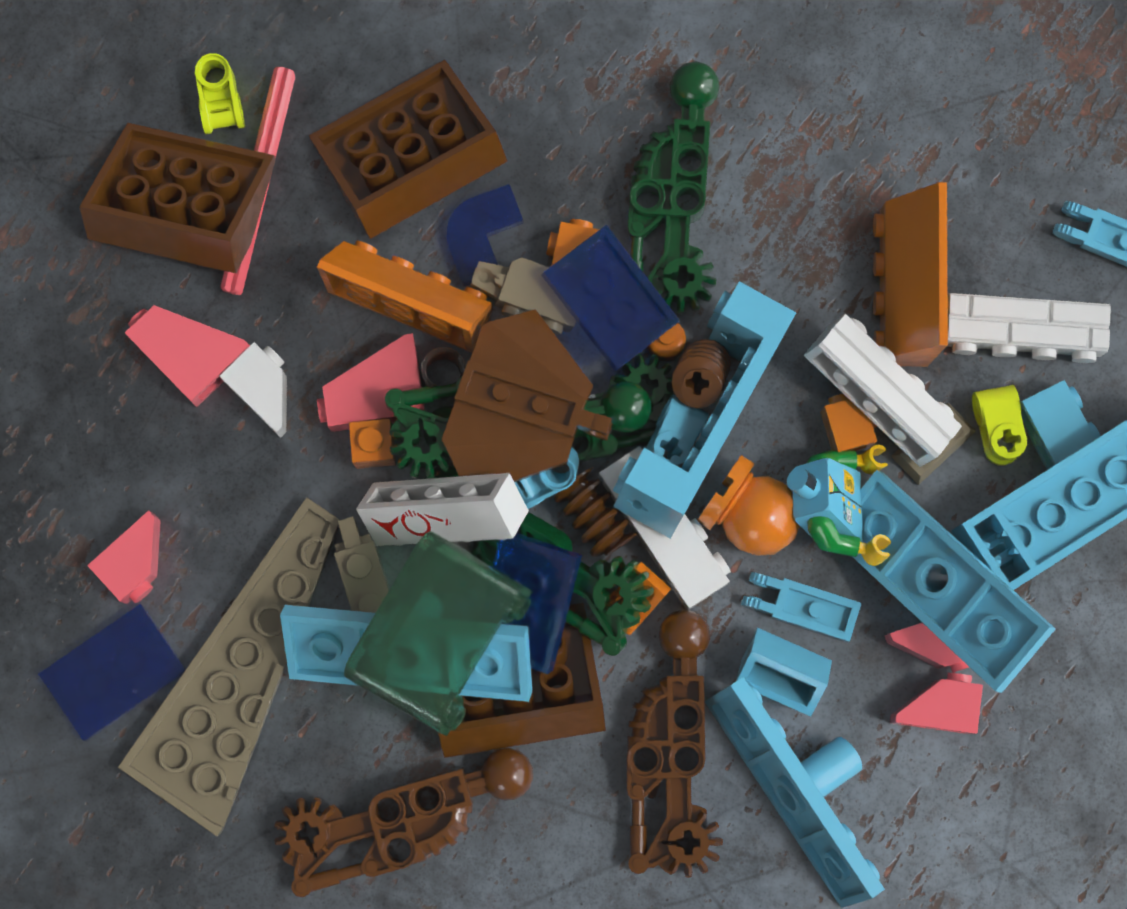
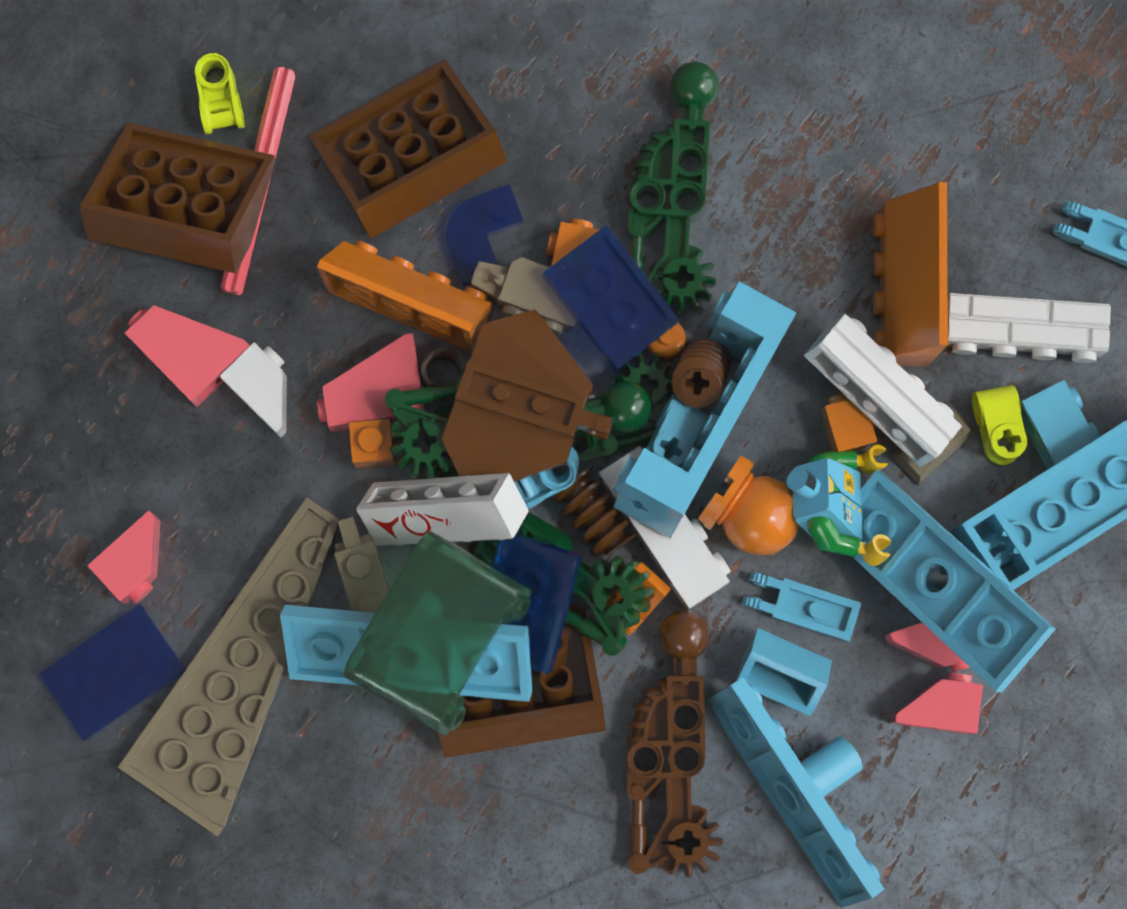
(504, 775): reddish brown arm -> none

